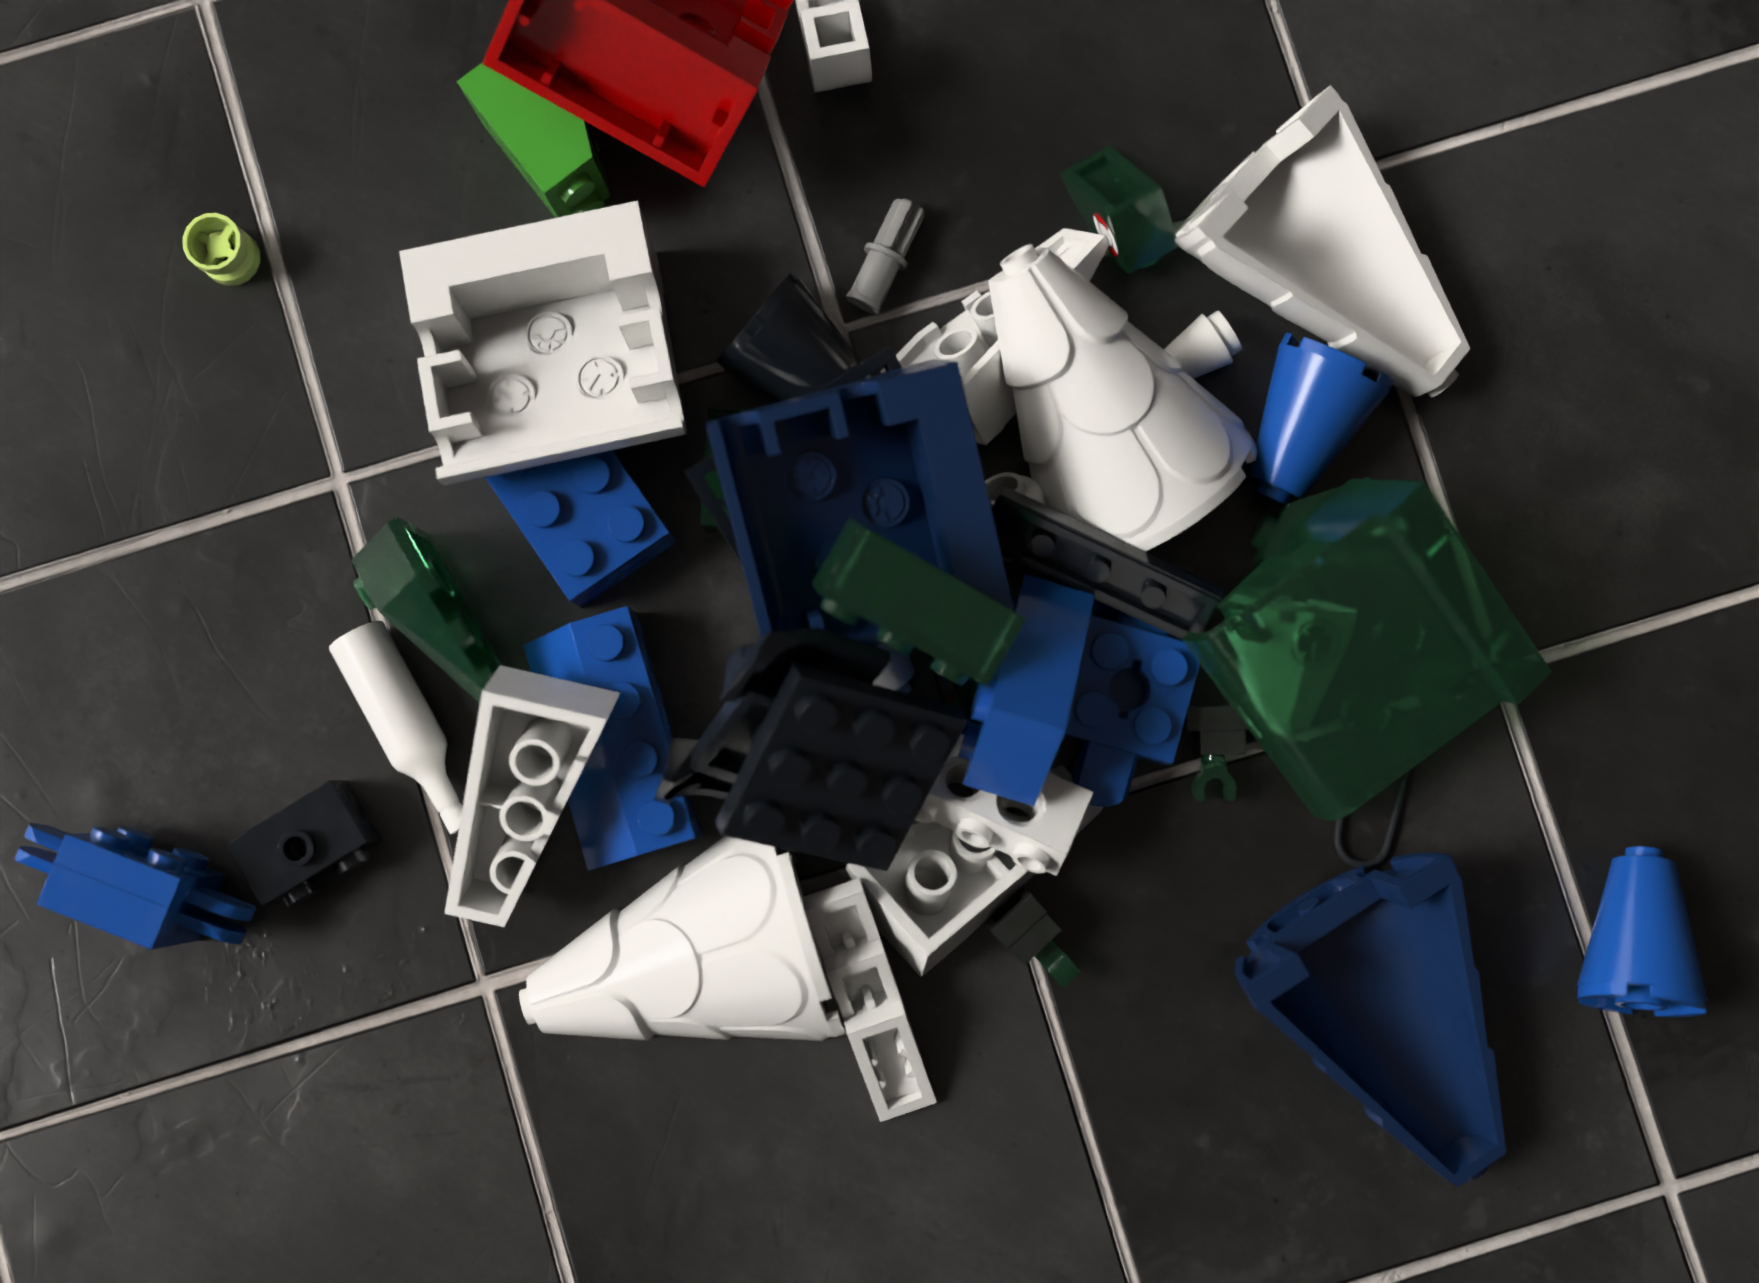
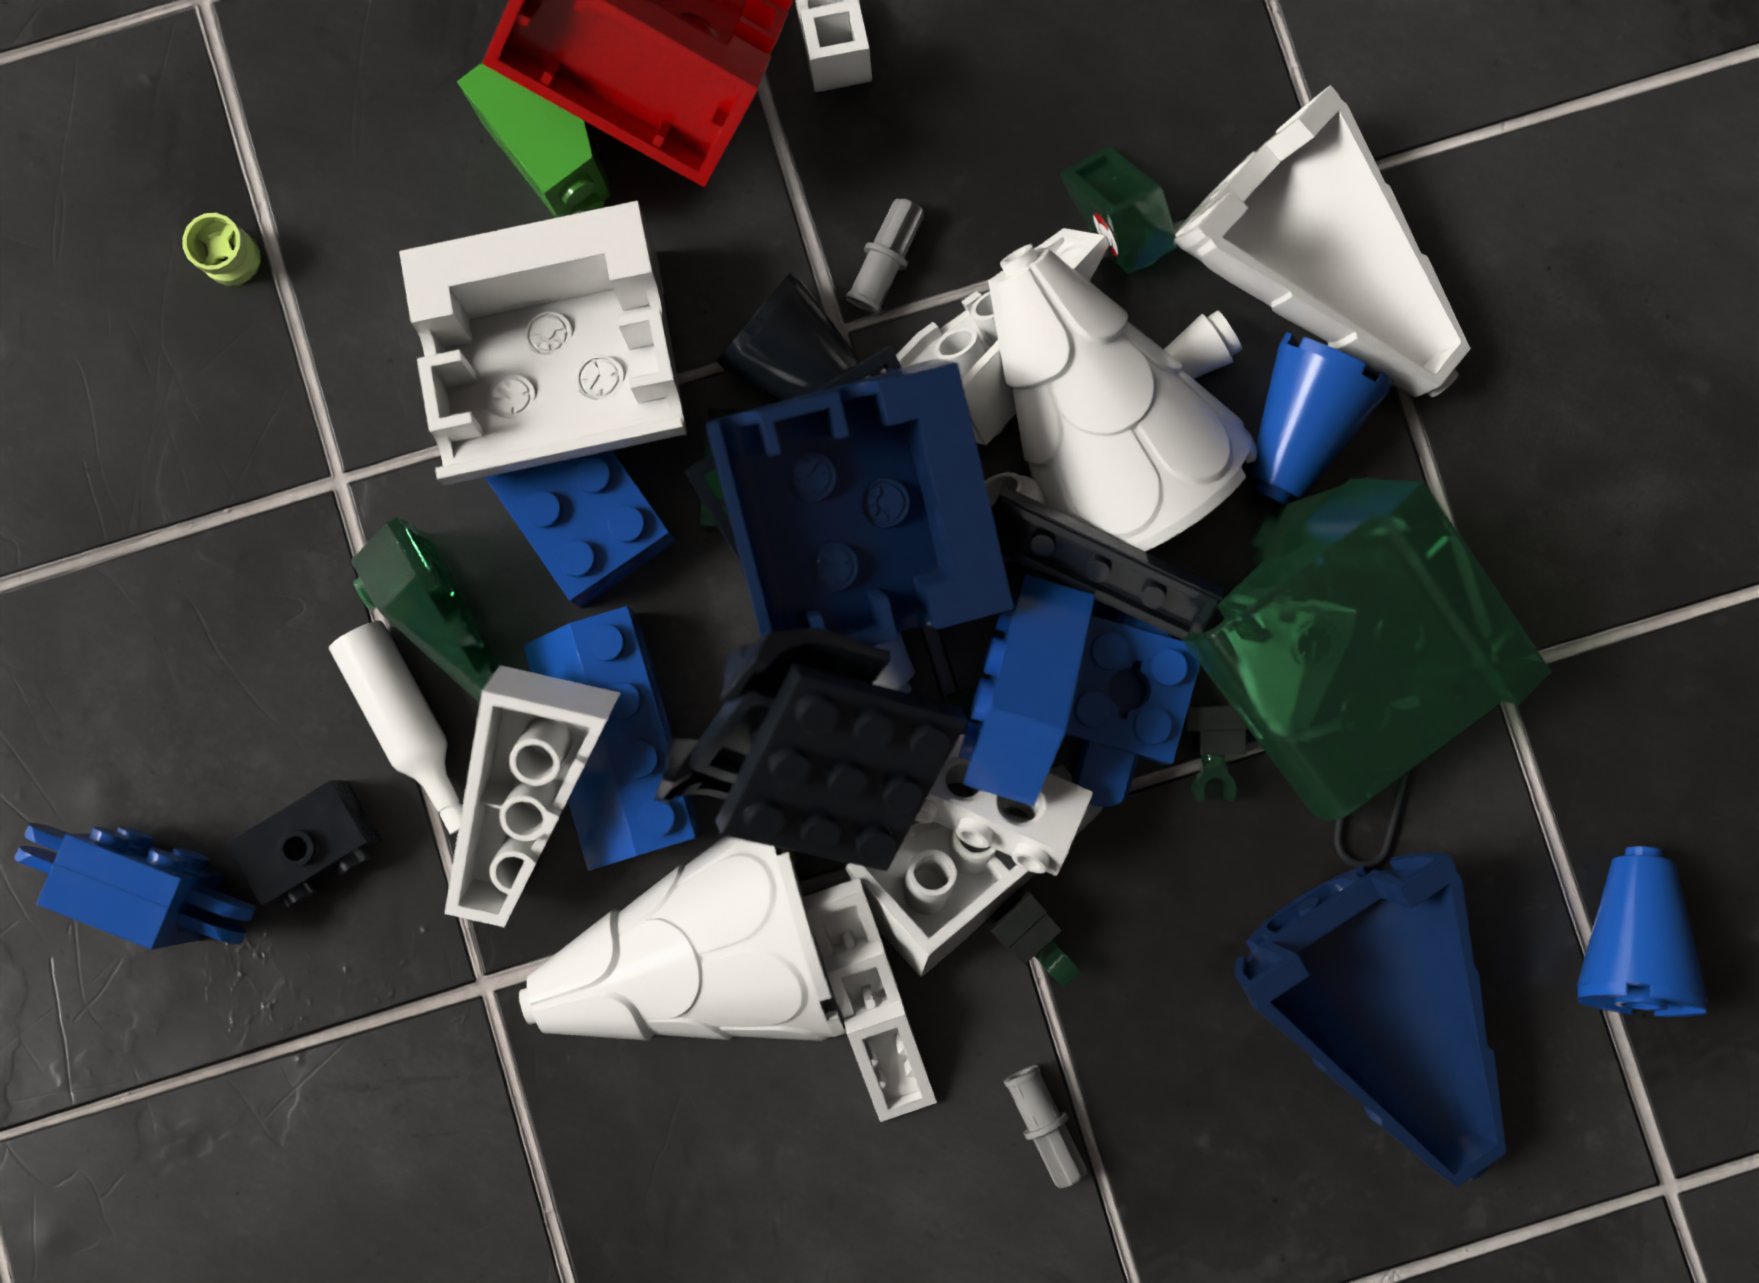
(916, 605): clear green brick -> none
(1046, 1126): none -> light grey axle

